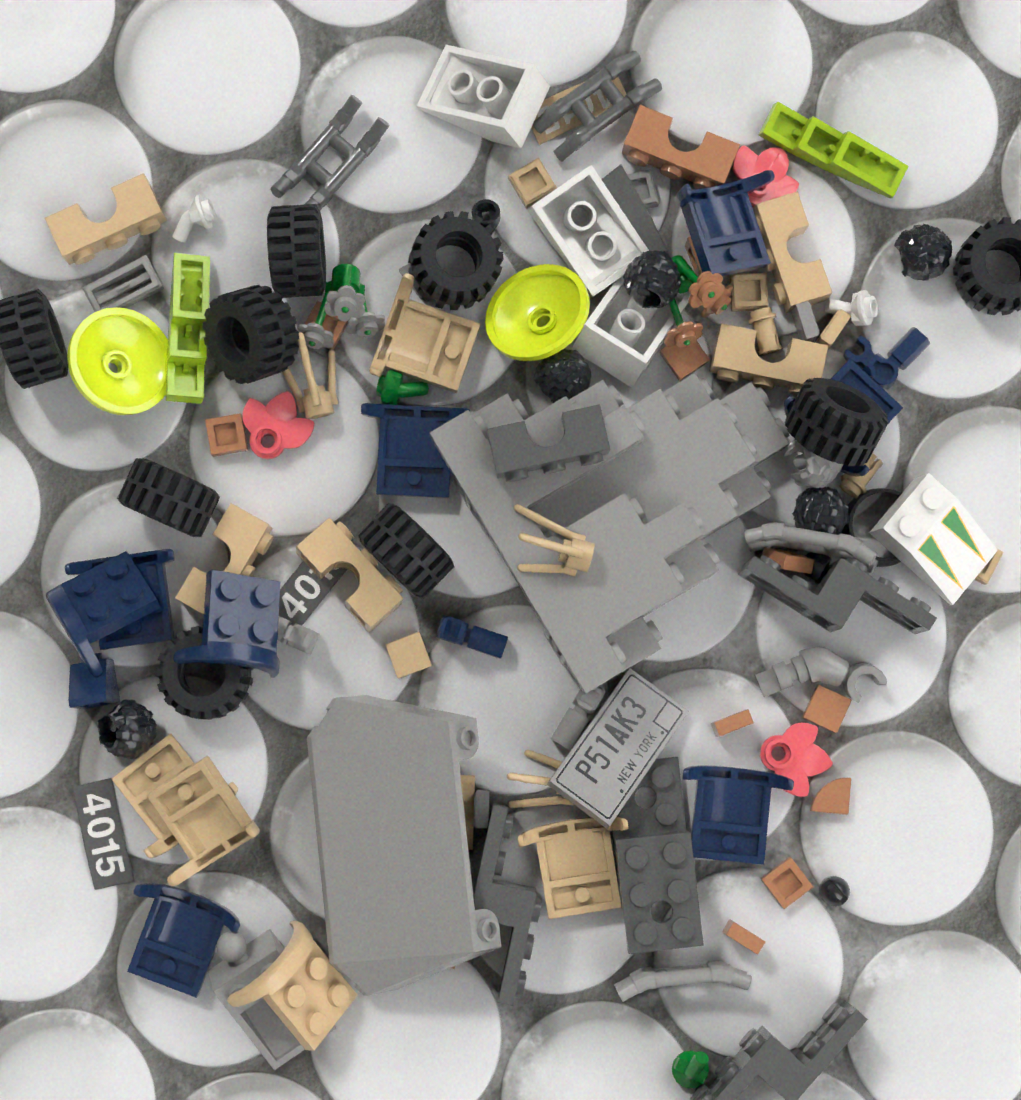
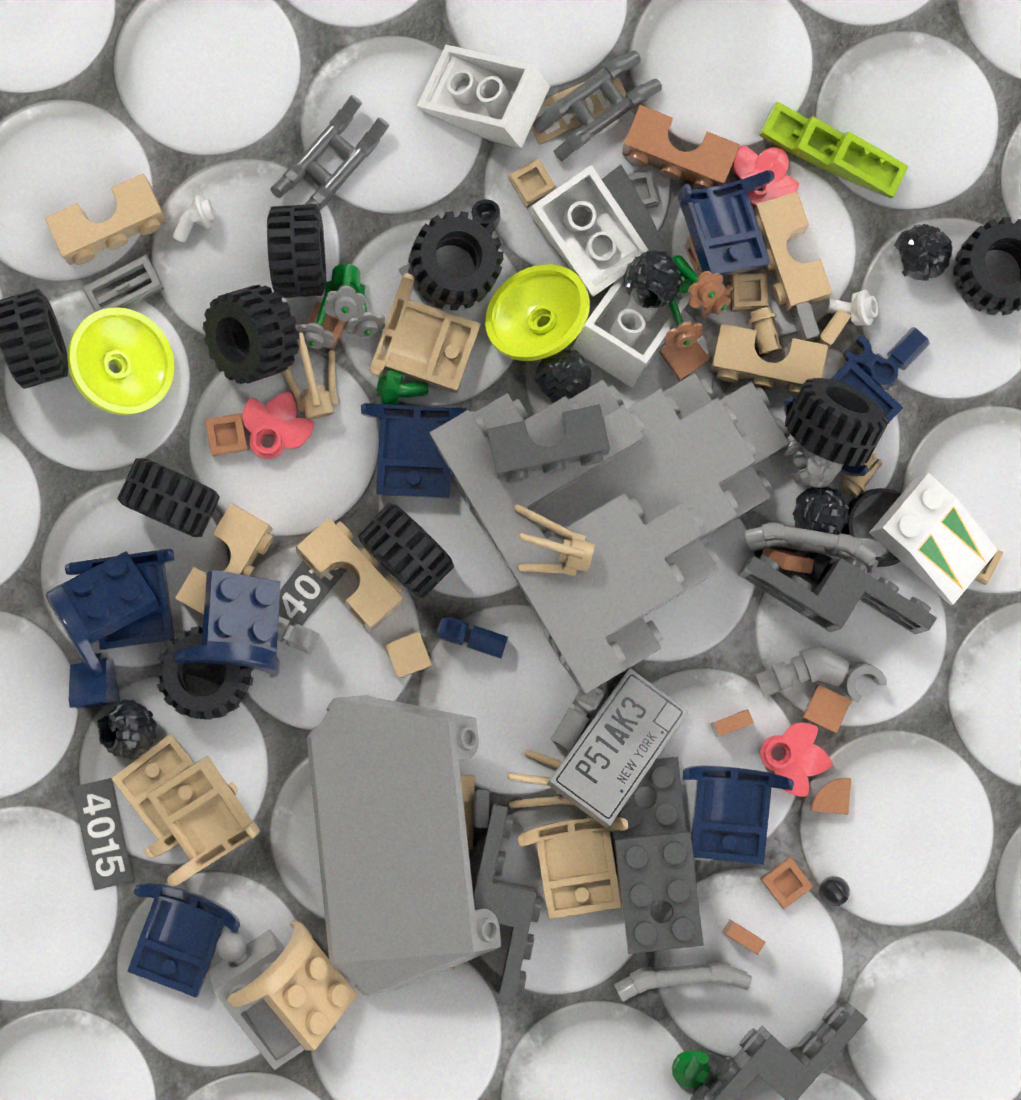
(185, 333): lime slope -> none

